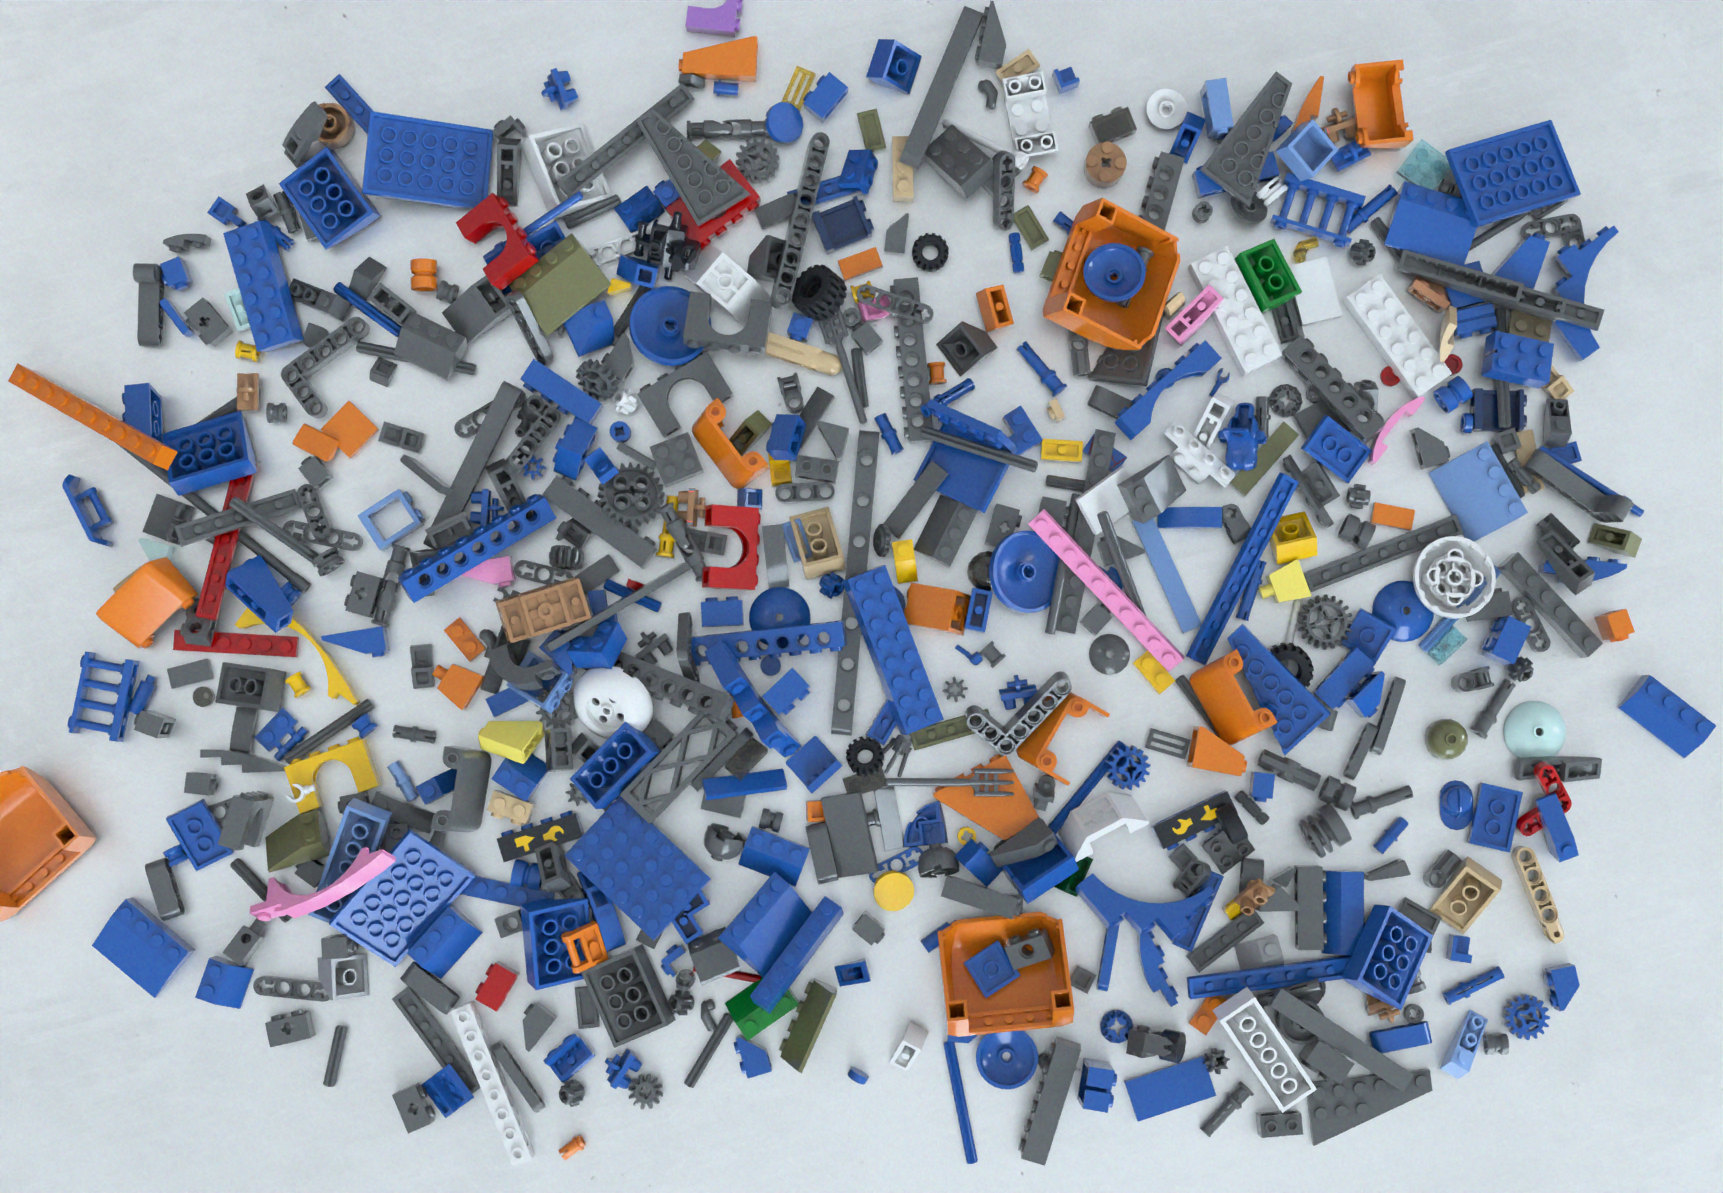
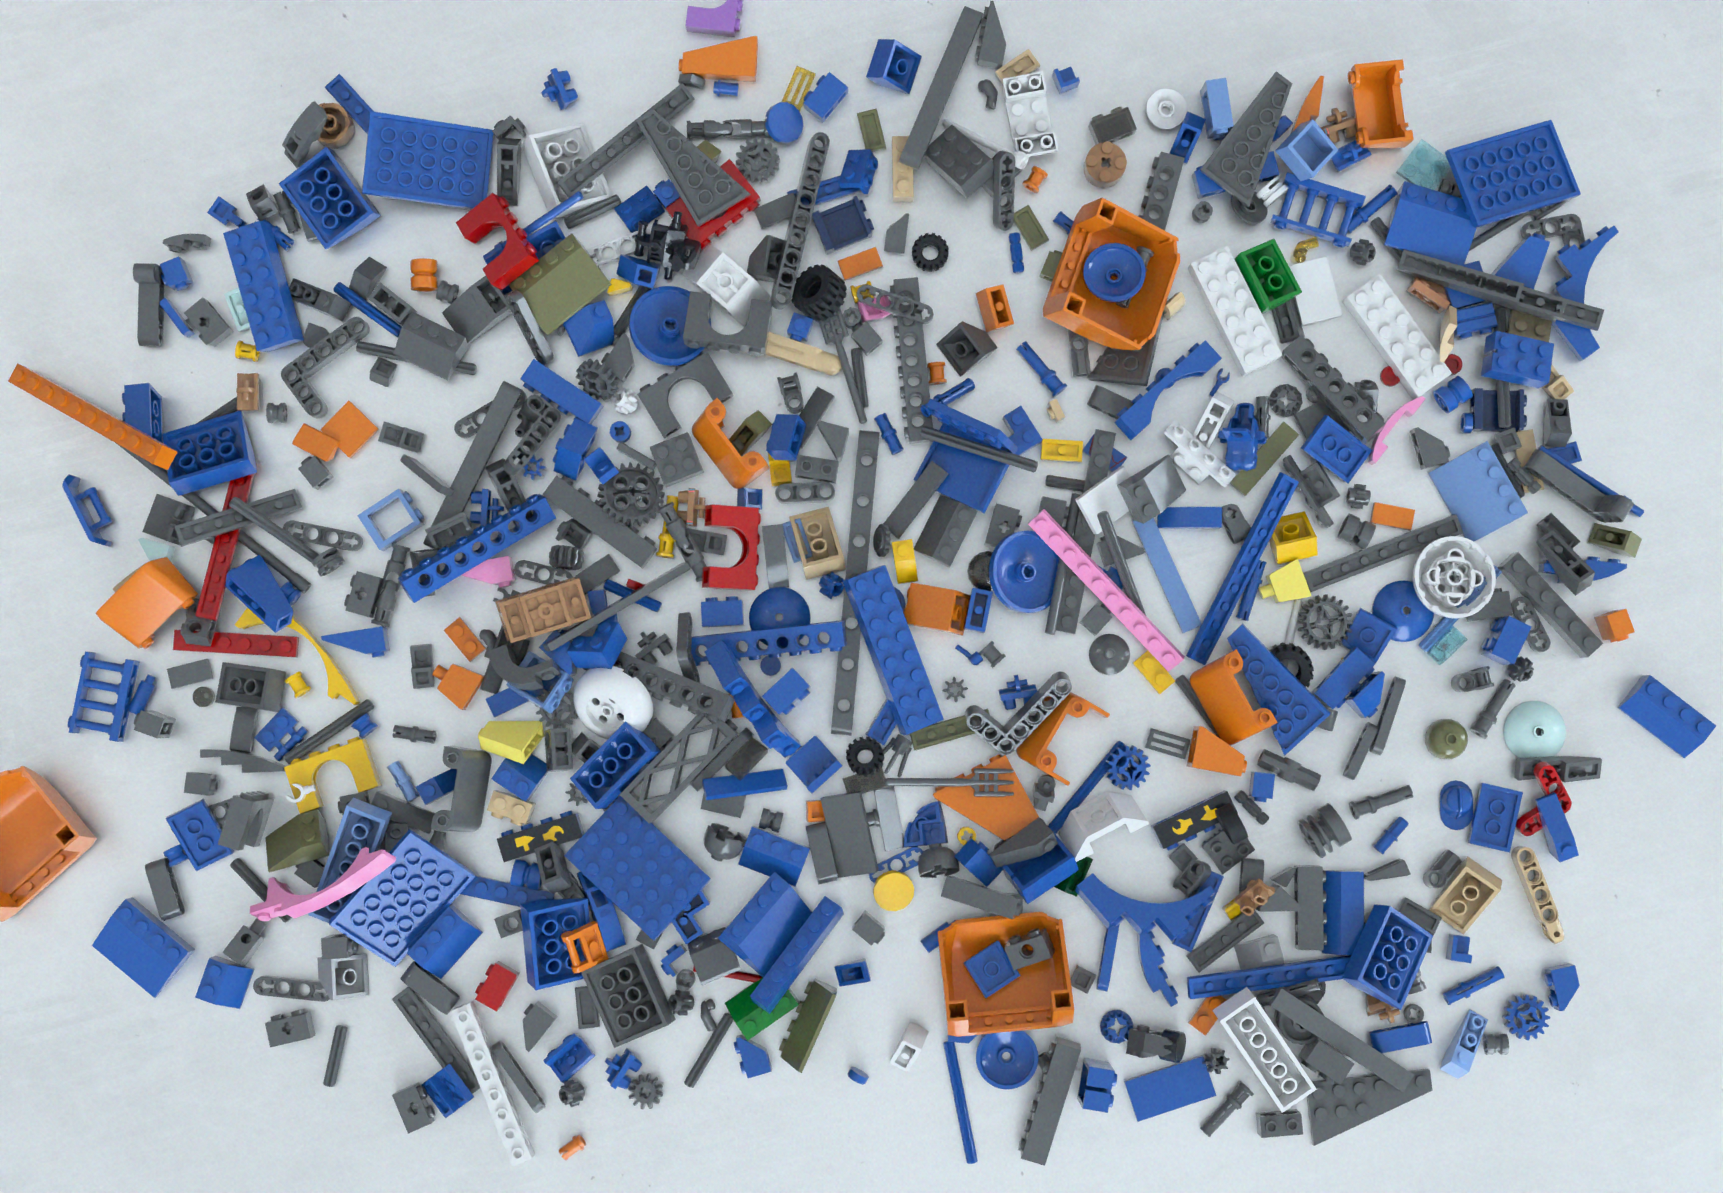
(320, 517): dark grey beam -> none
(1194, 315): bright pink slope -> none
(1343, 796): dark grey wheel -> none

